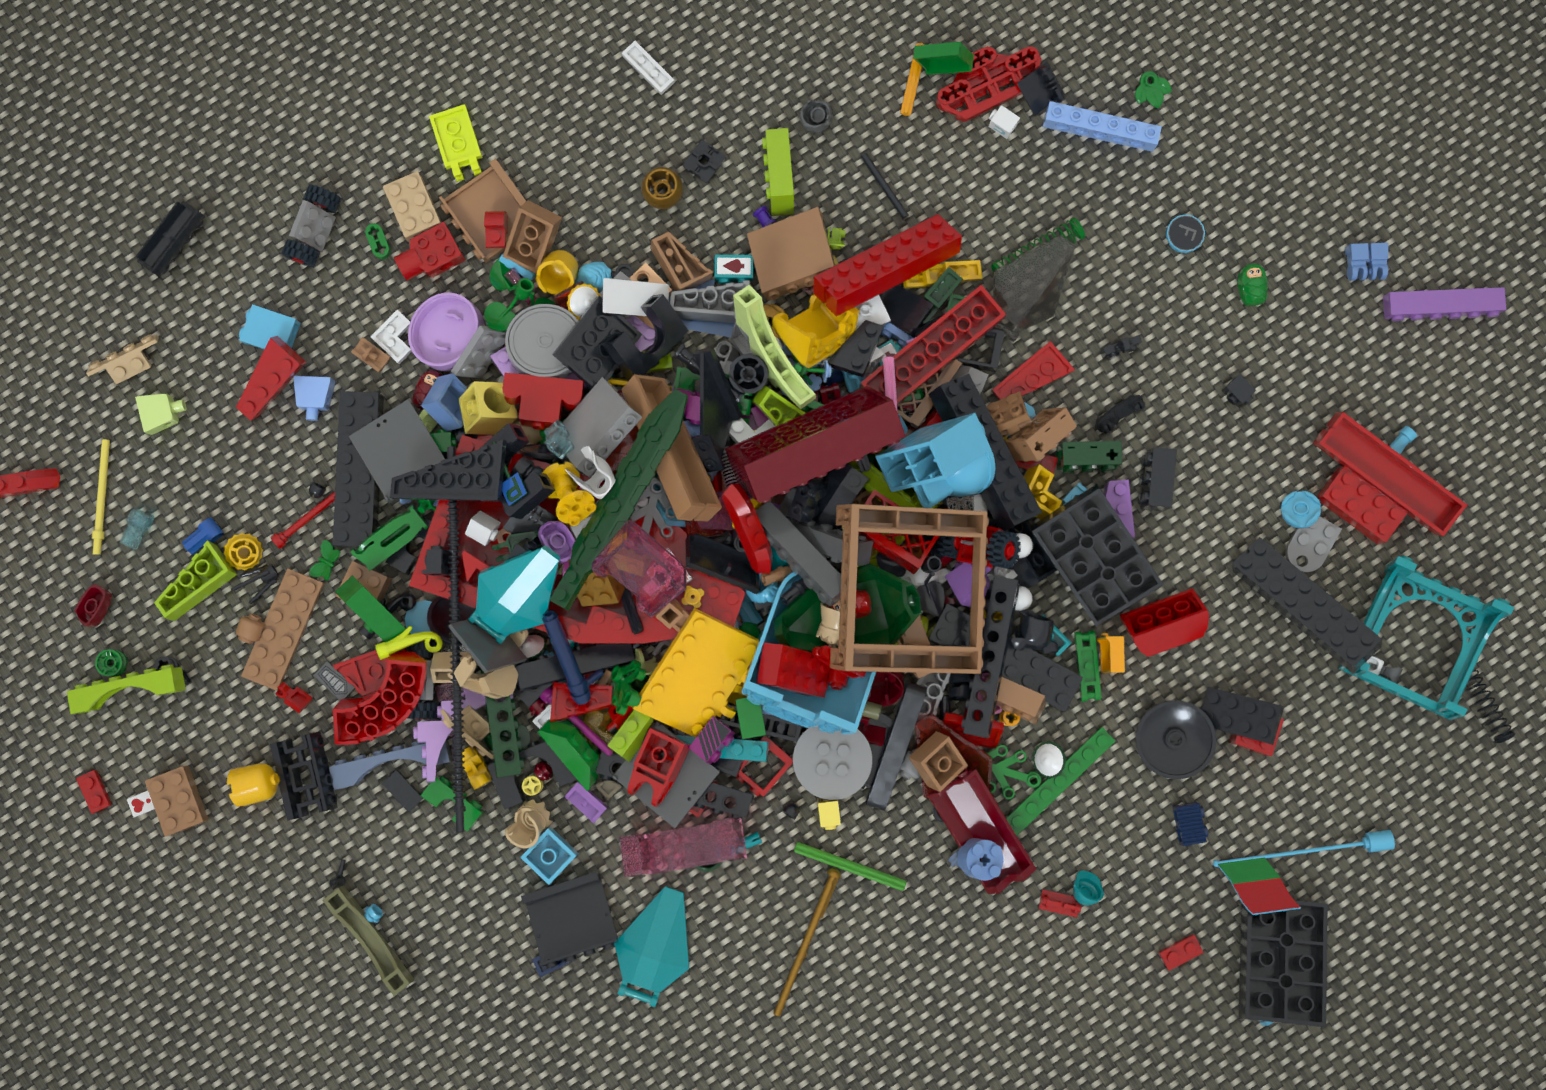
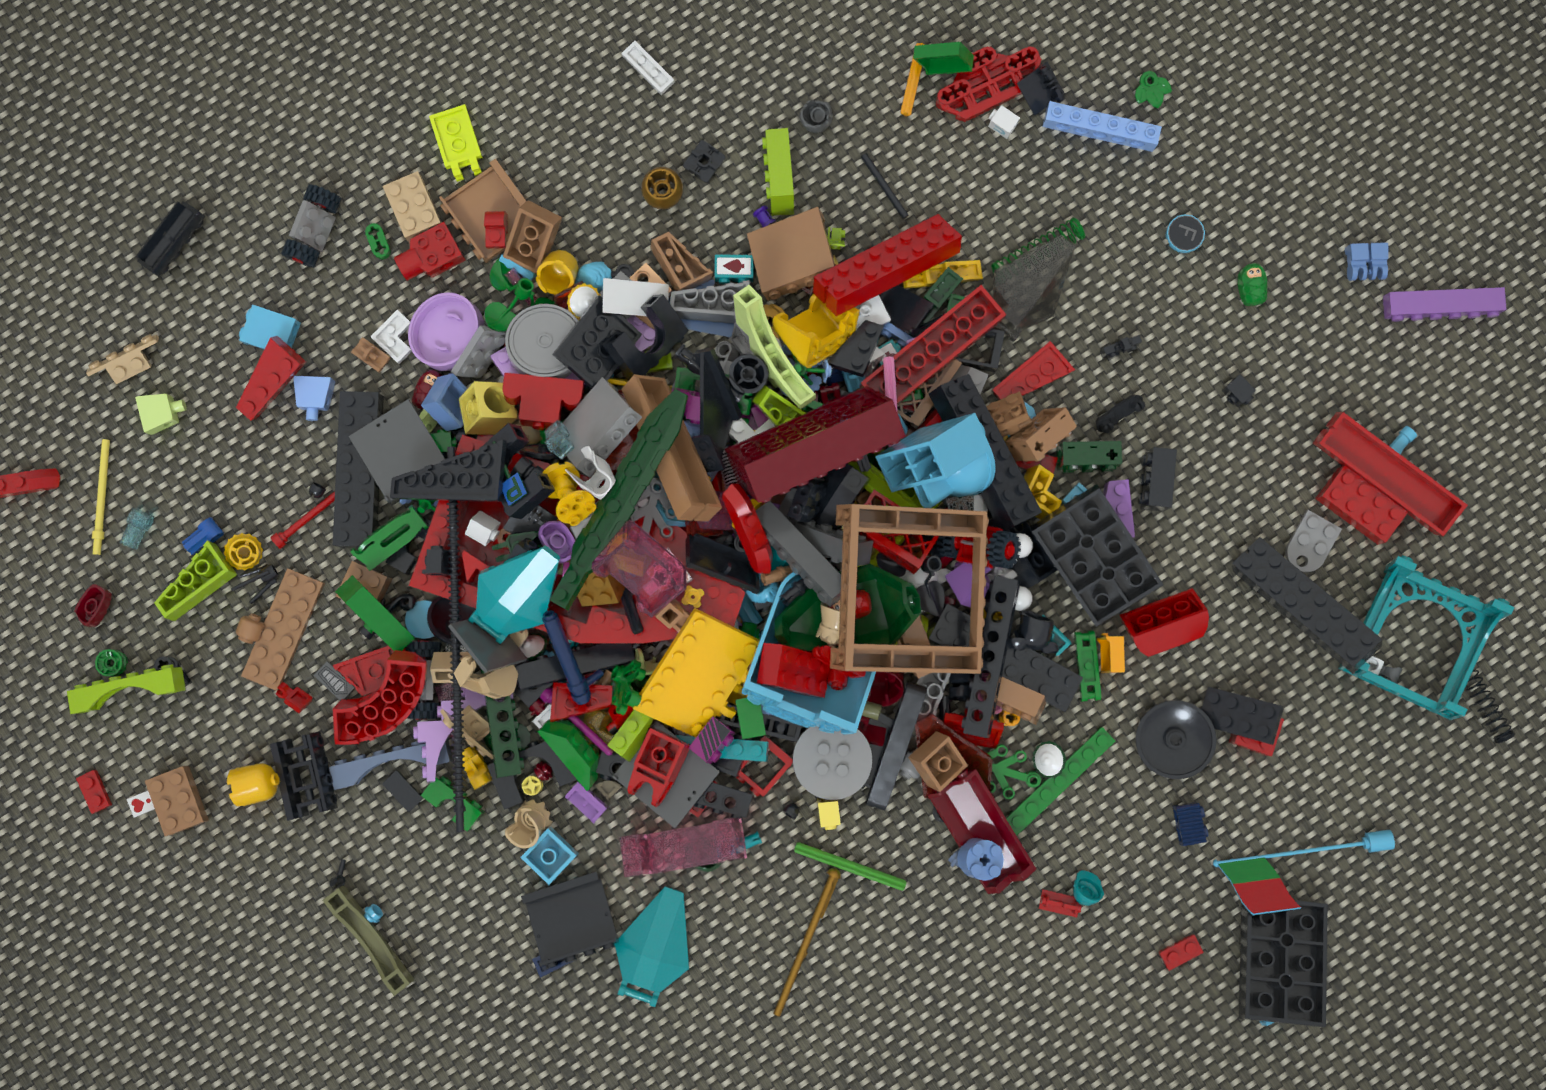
(324, 568): green piece -> none
(404, 640): neon yellow plant -> none
(1301, 509): medium azure tile -> none

